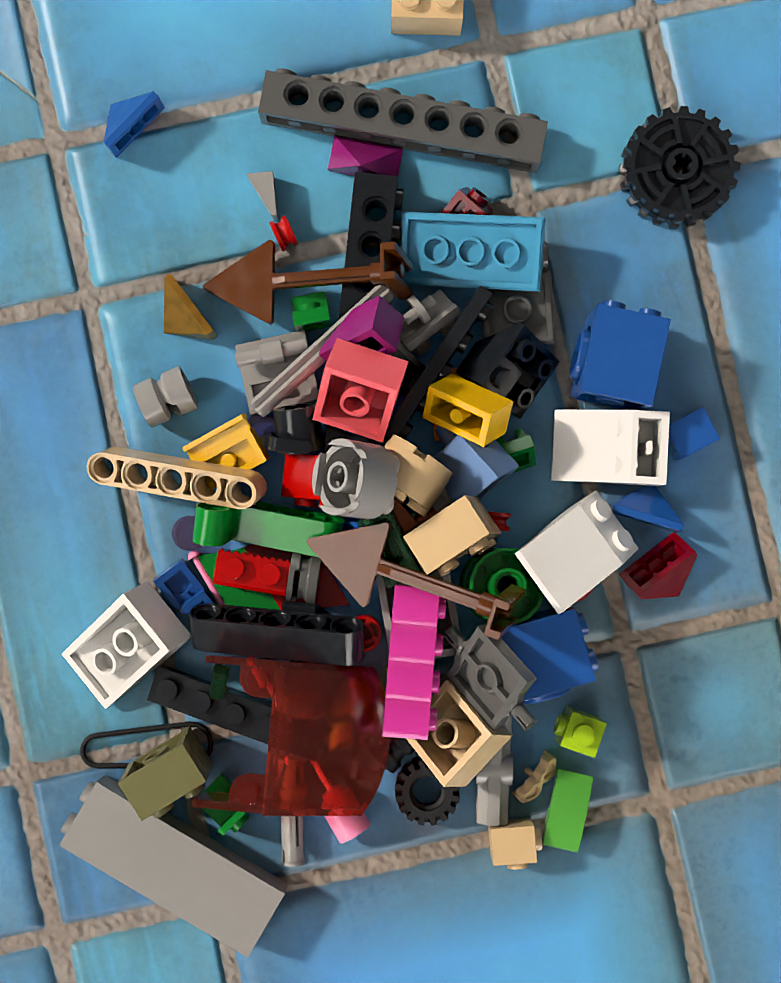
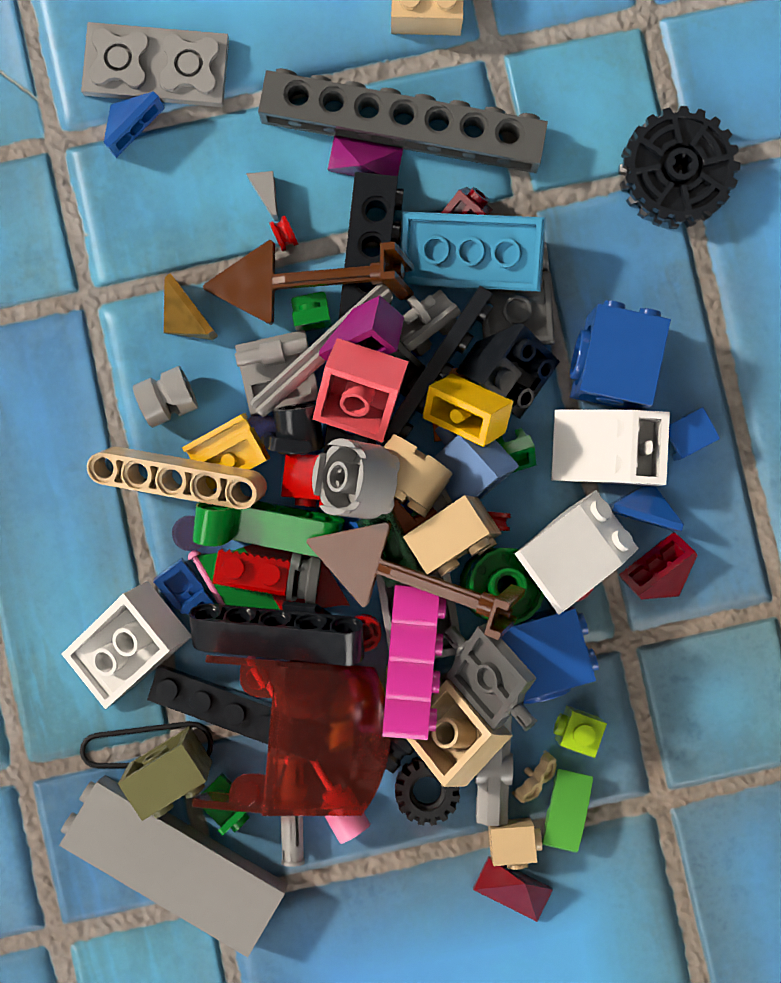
(170, 62): none -> light grey piece
(219, 681): clear green tile -> none
(513, 889): none -> dark red slope

